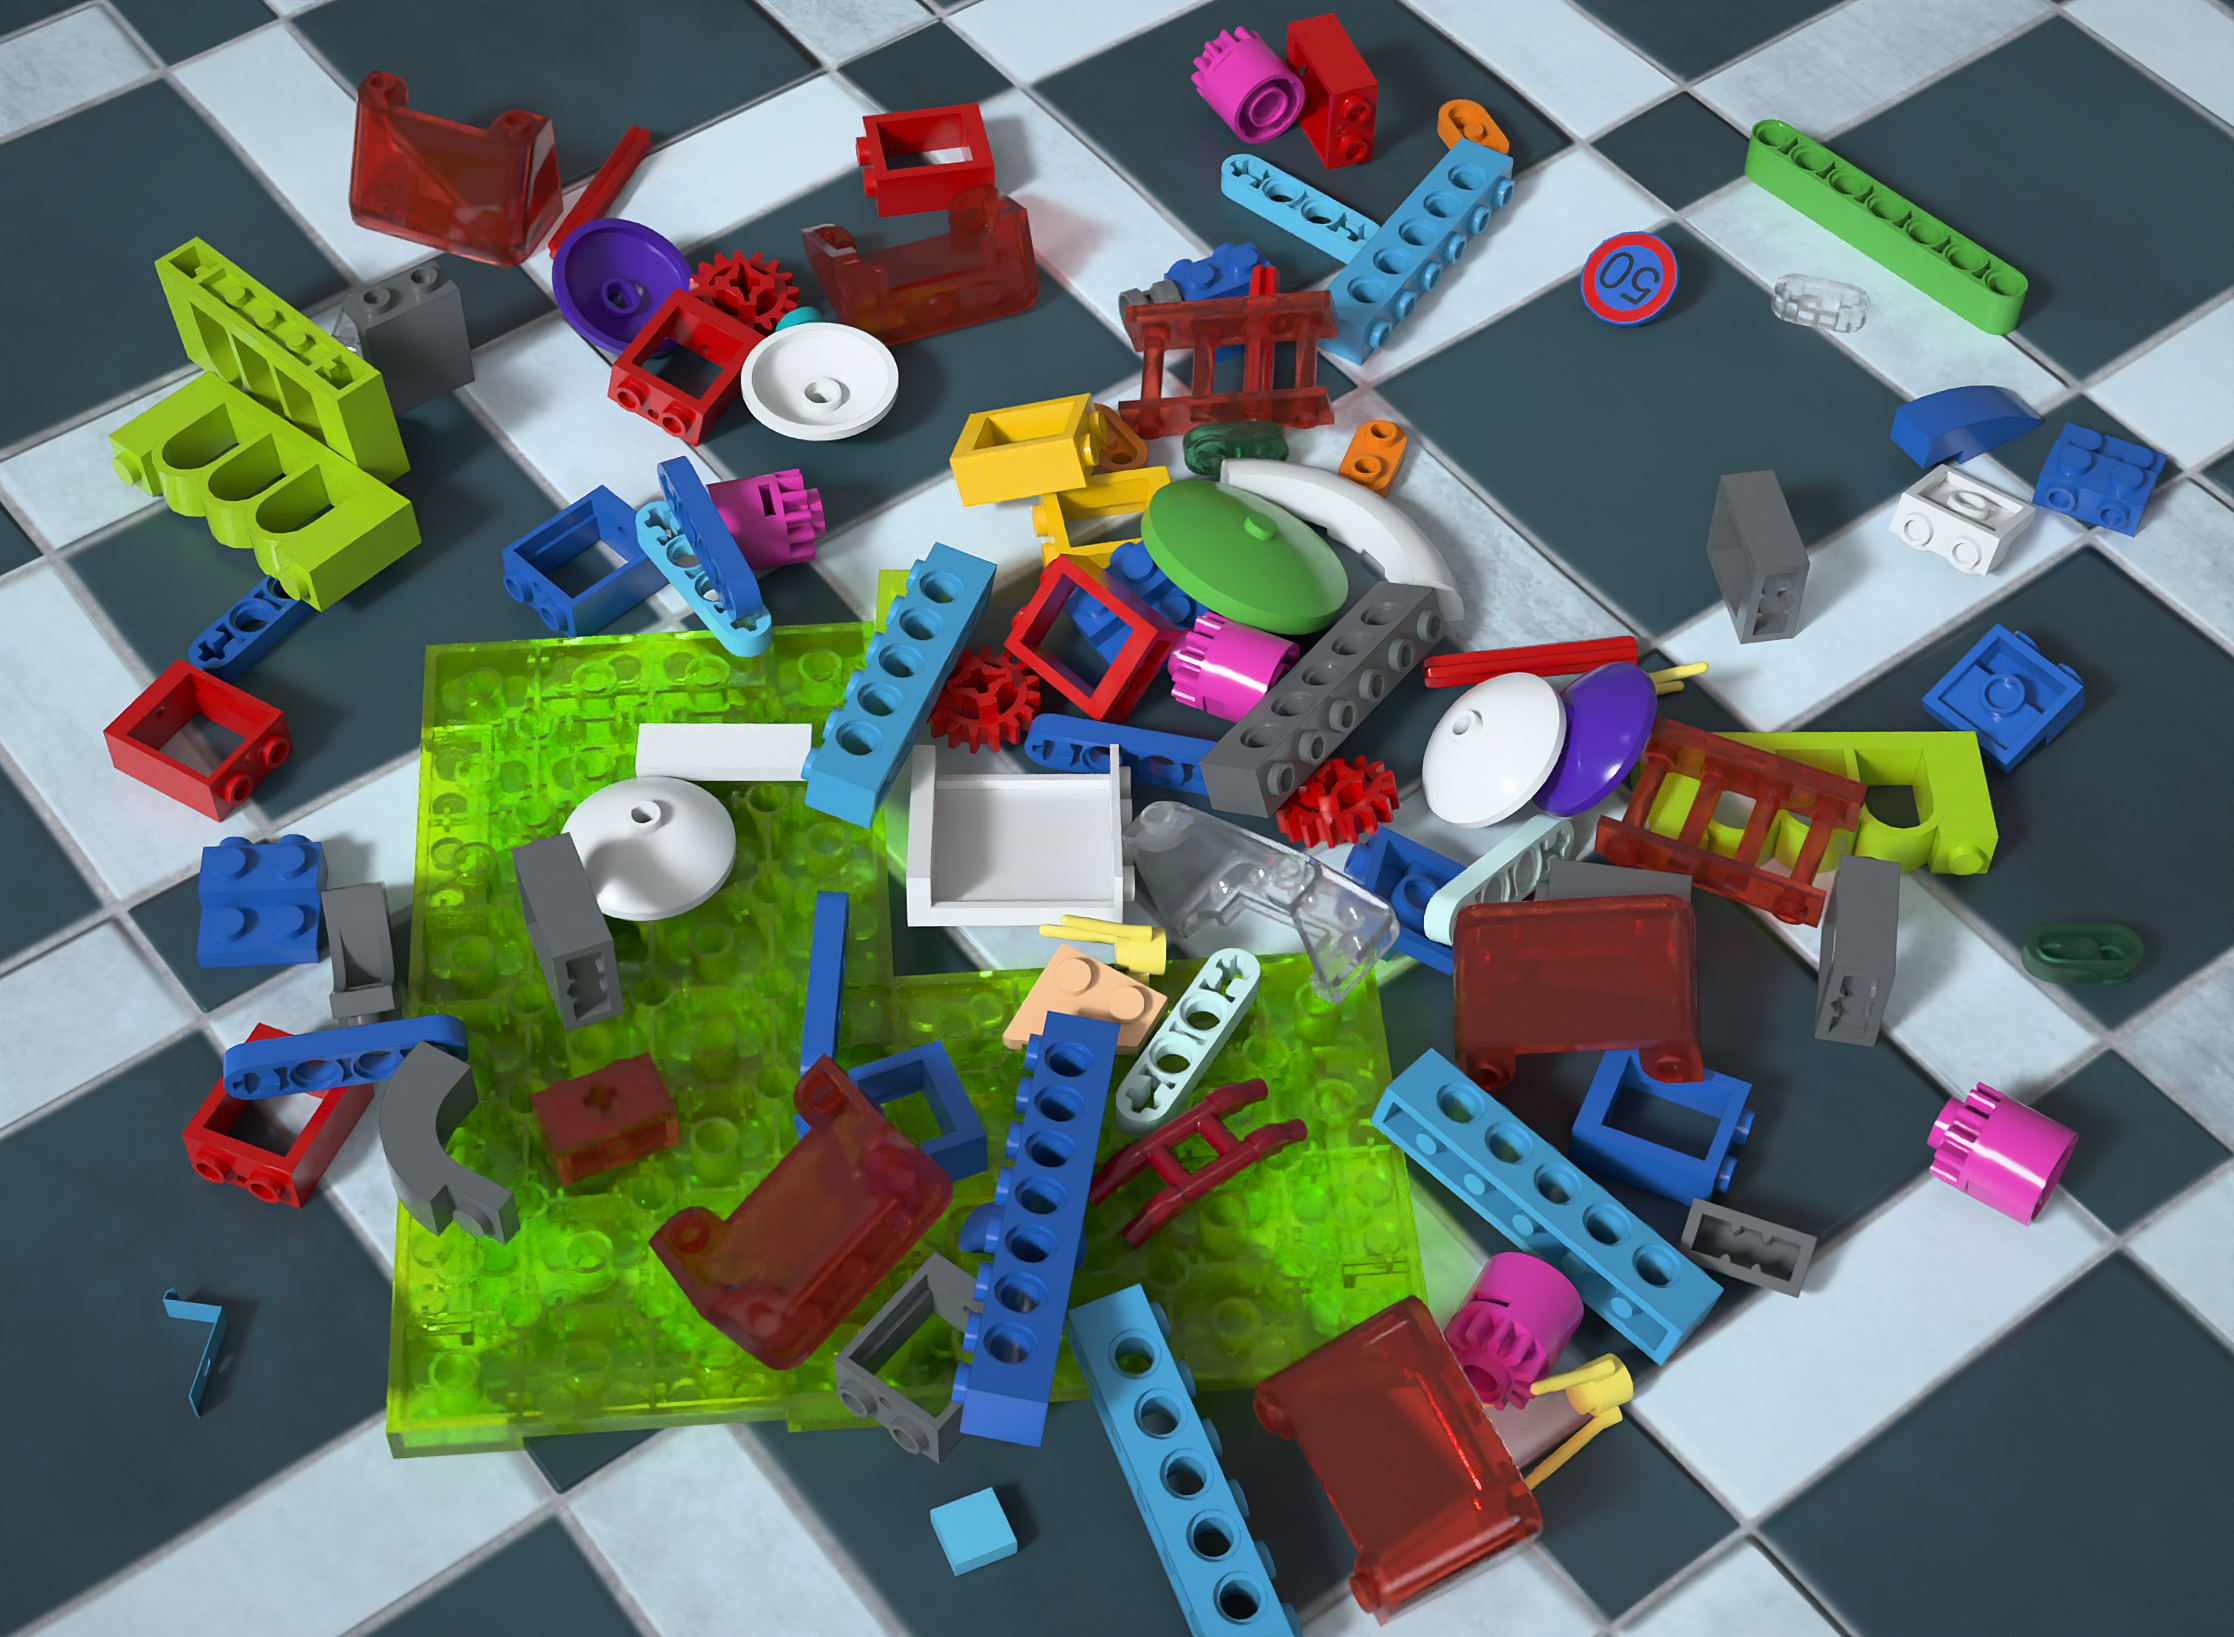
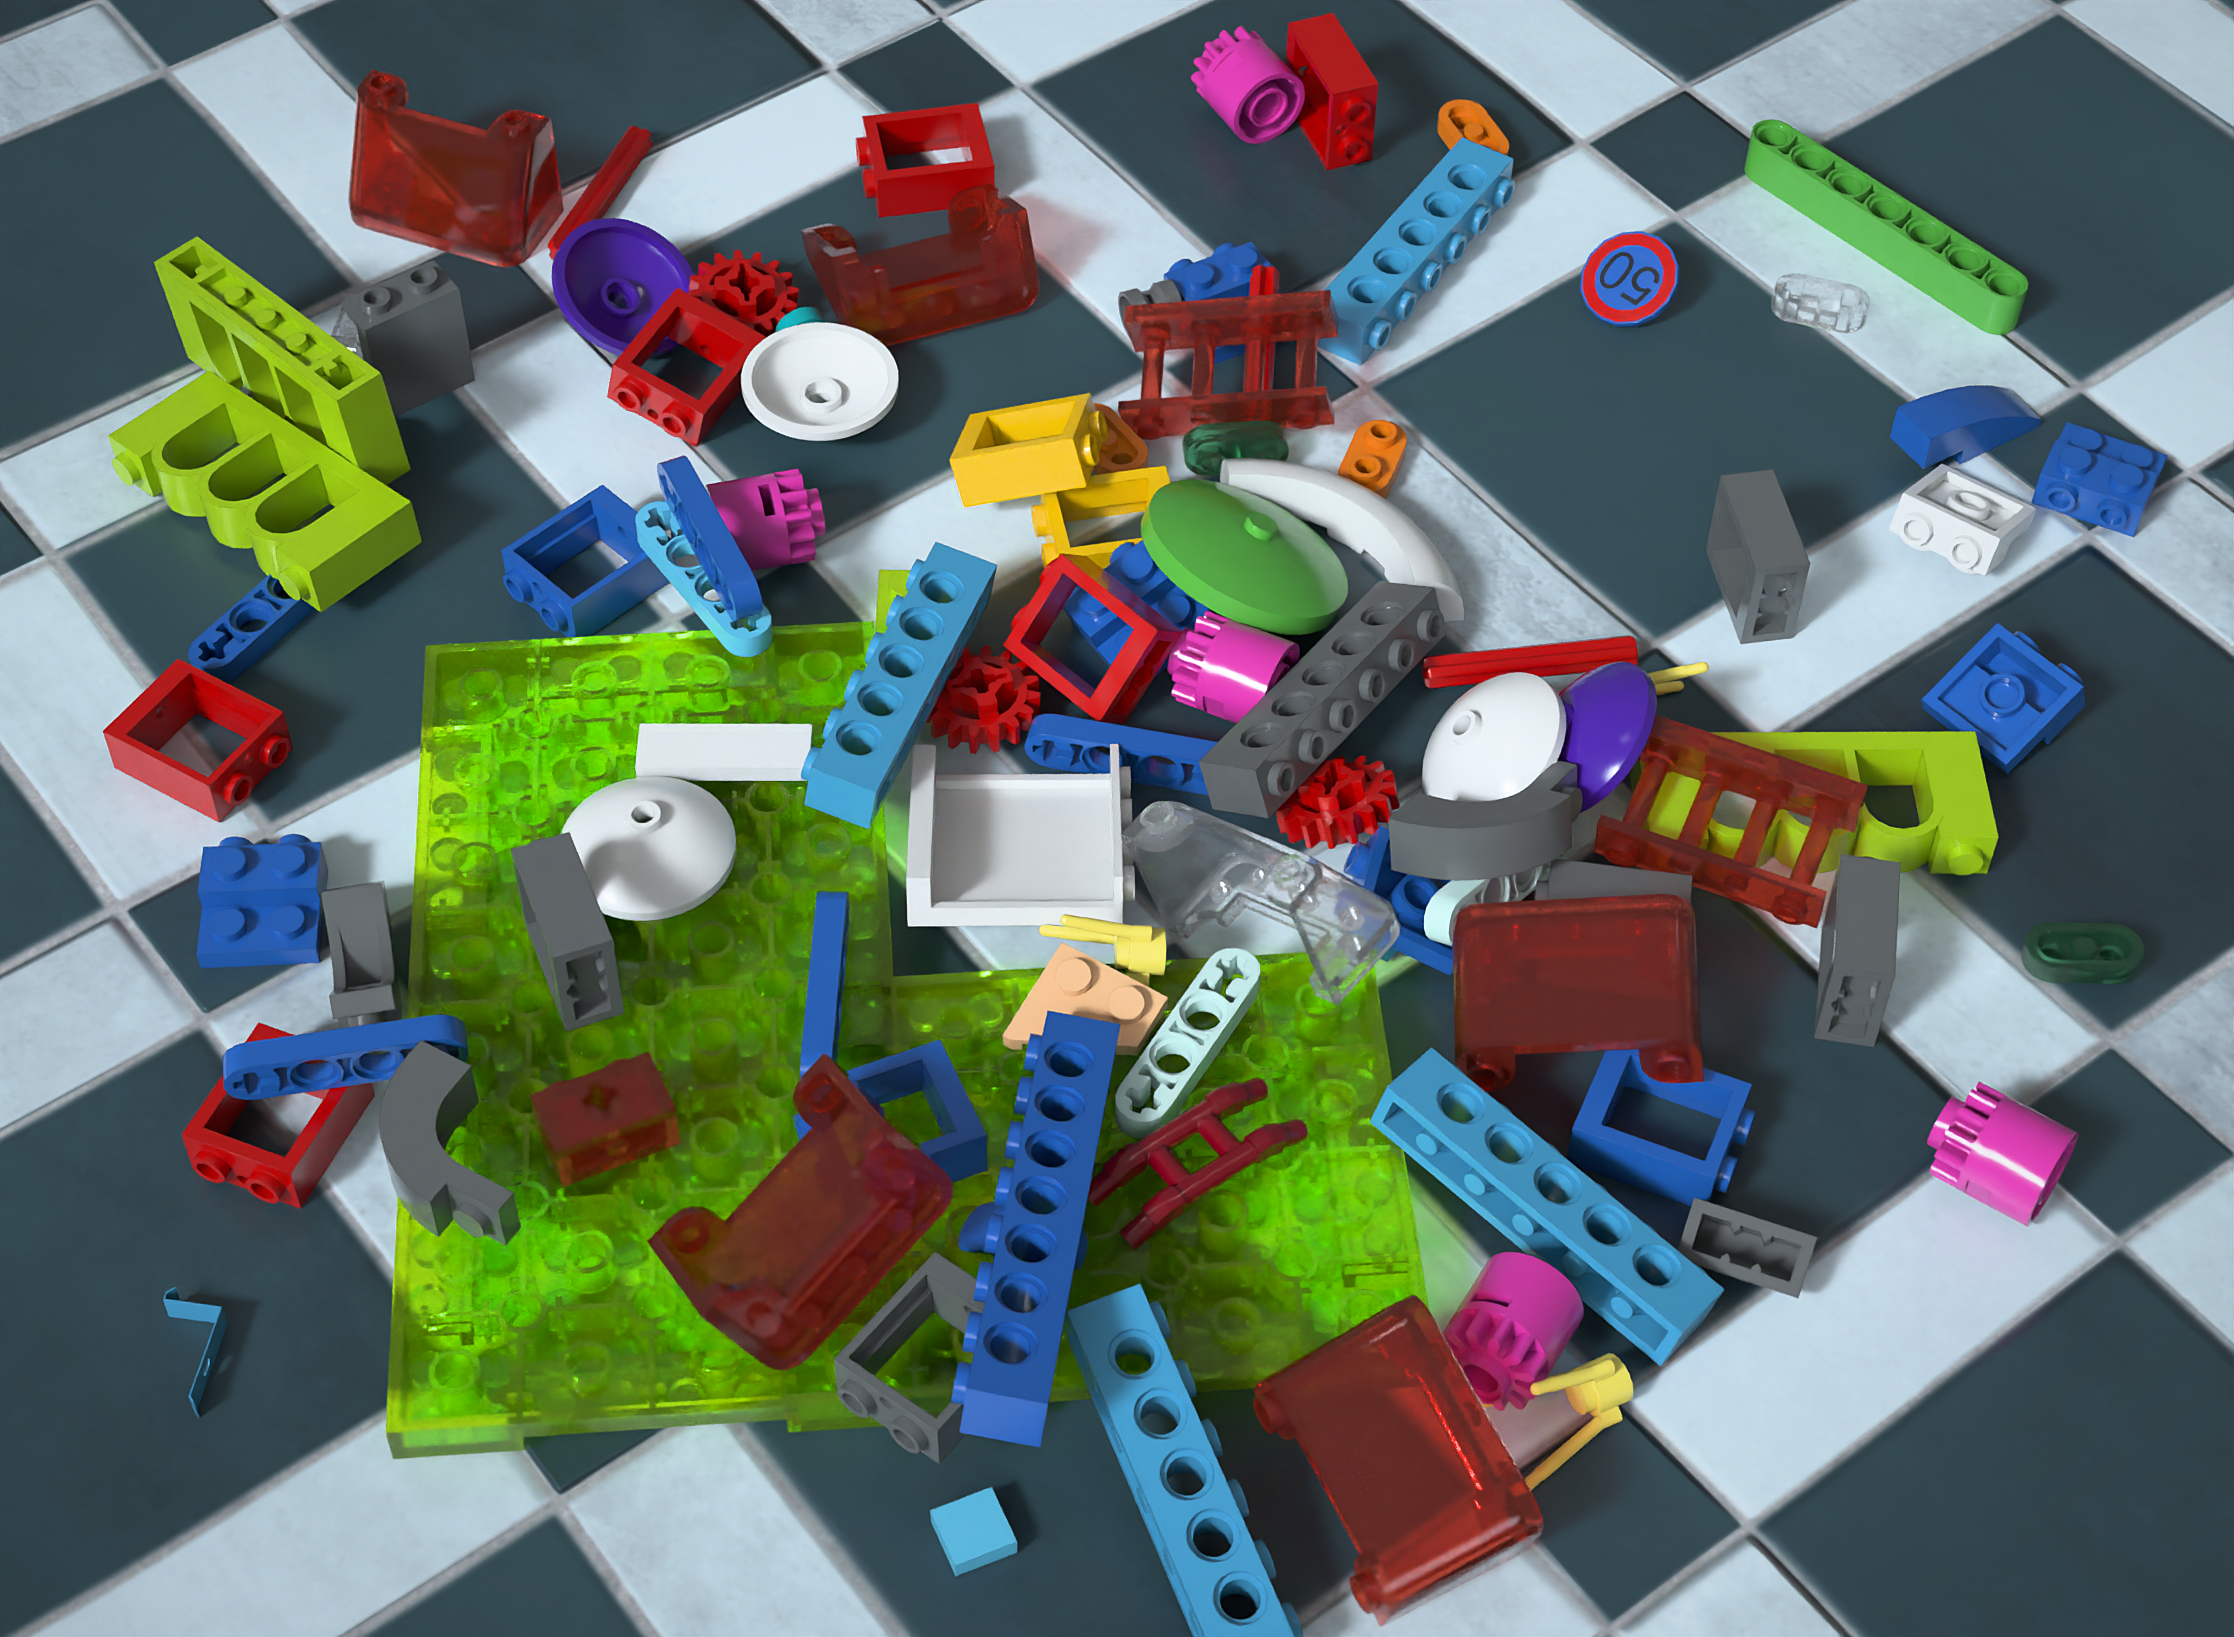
(1254, 182): medium azure beam -> none
(1487, 838): none -> dark grey arch

